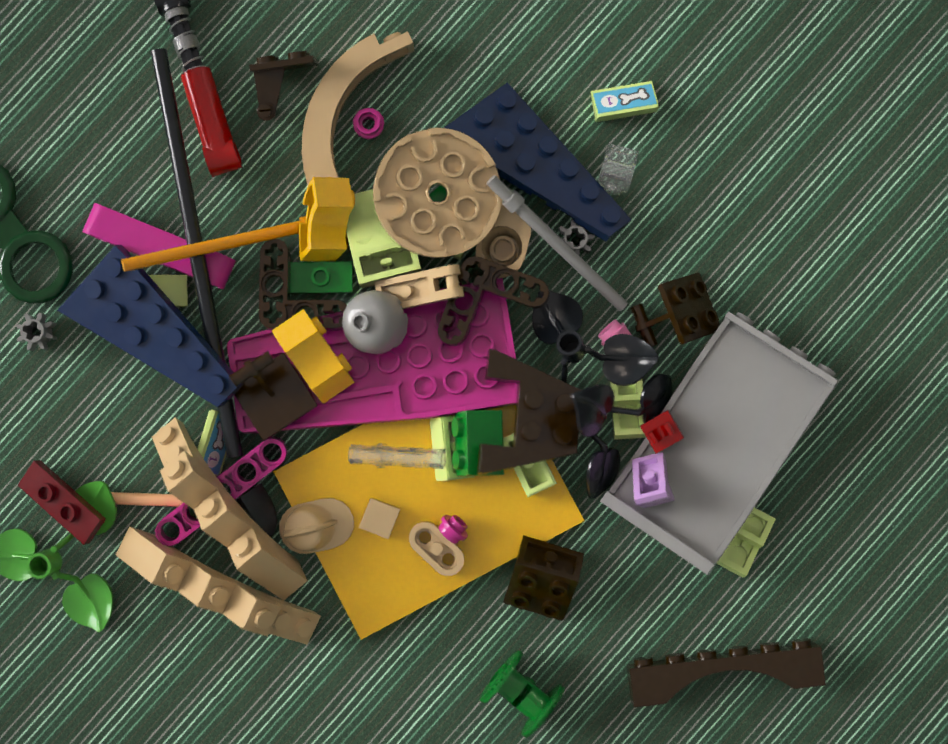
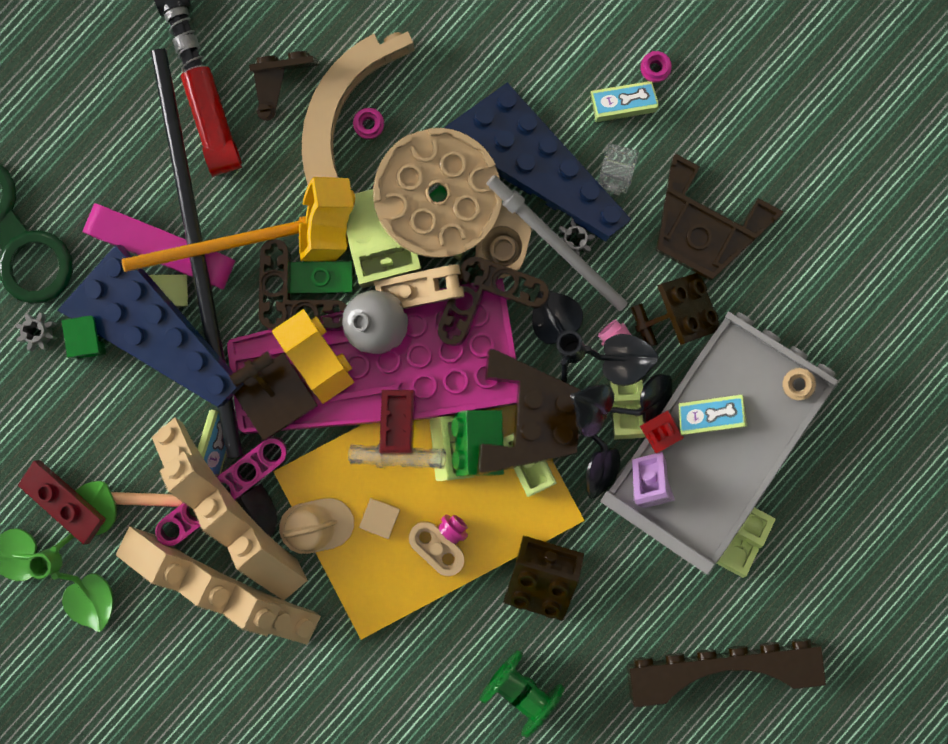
(82, 338): none -> green panel
(397, 422): none -> dark red plate
(659, 58): none -> dark pink plate
(699, 235): none -> dark brown wing
(712, 415): none -> slope
(794, 374): none -> tan plate

